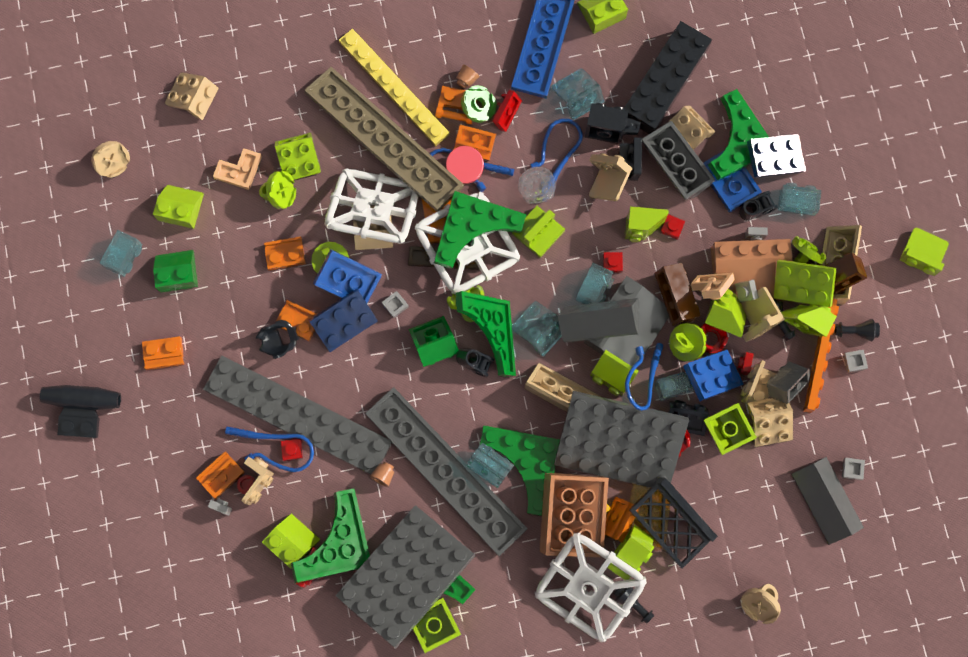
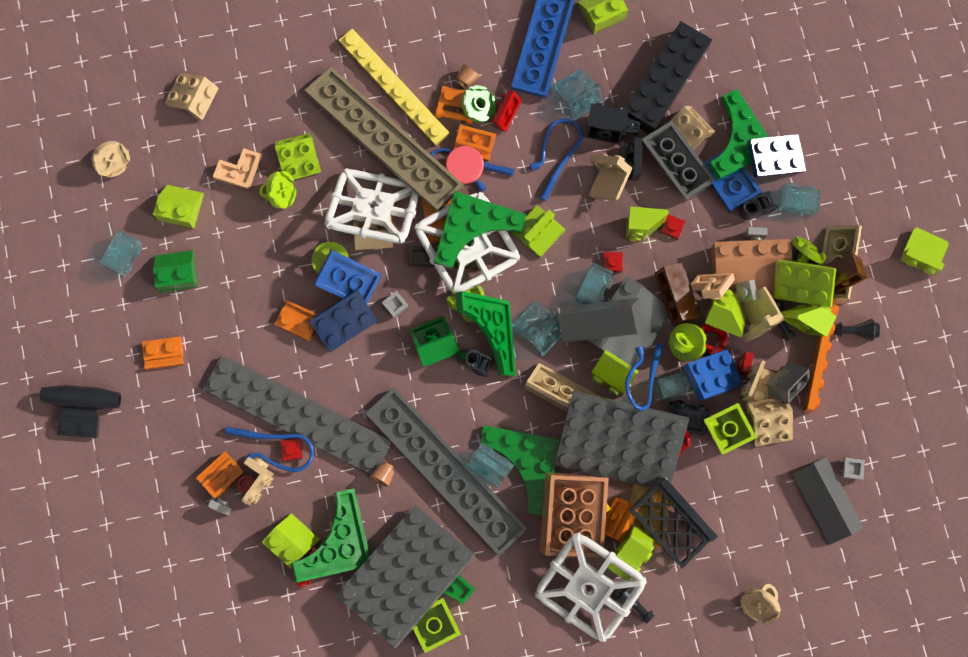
(272, 341): black helmet -> none
(284, 253): orange plate -> none
(537, 185): clear tile -> none
(855, 361): light grey plate -> none

